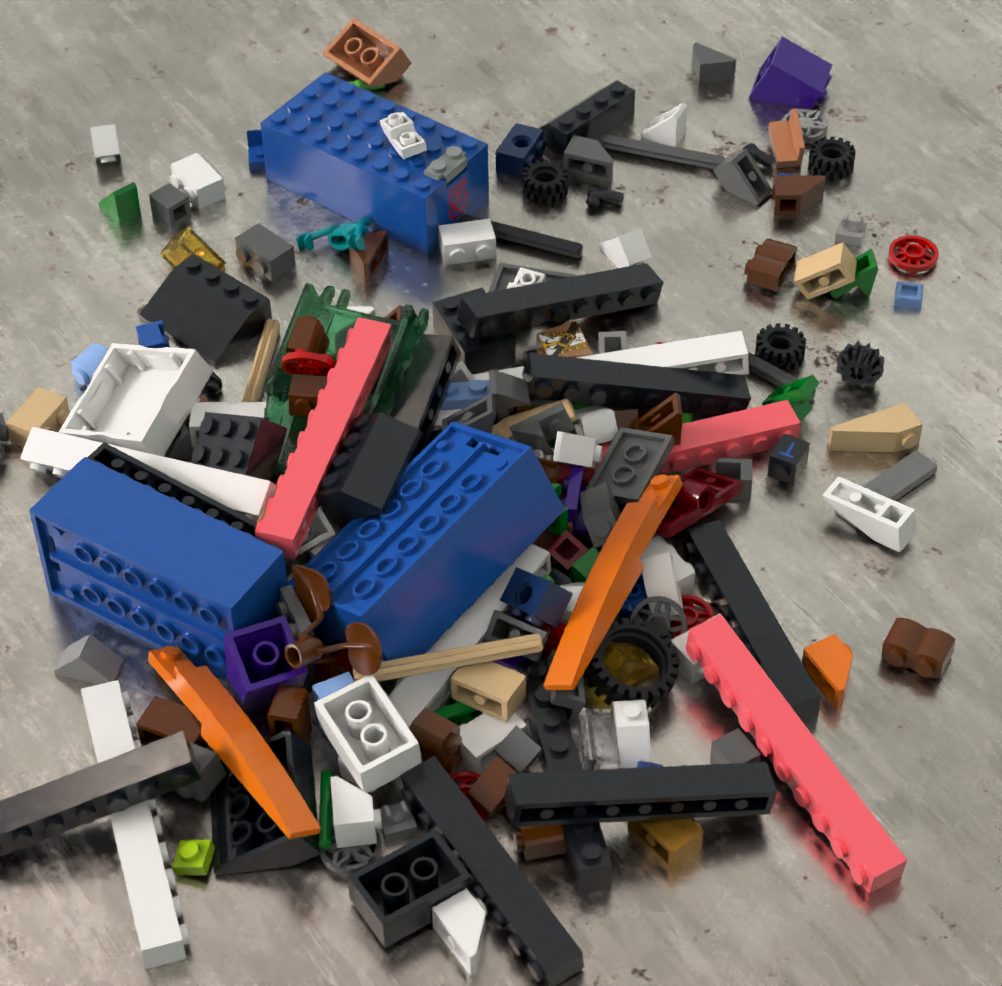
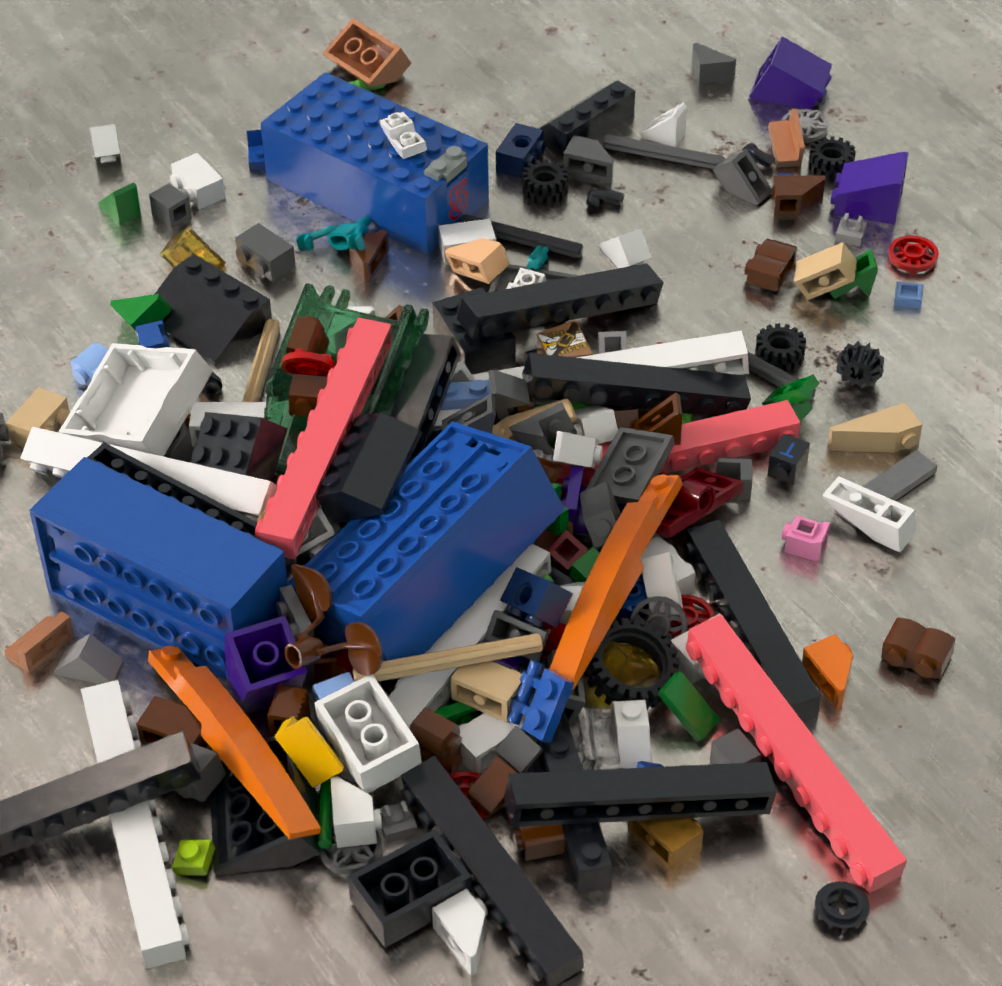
(41, 642): none -> nougat panel
(141, 309): none -> green slope
(308, 750): none -> yellow panel
(478, 259): none -> light nougat slope
(537, 257): none -> teal axle
(547, 704): none -> blue plate
(688, 706): none -> green tile
(805, 538): none -> bright pink window
(853, 899): none -> black gear
(871, 188): none -> dark purple slope

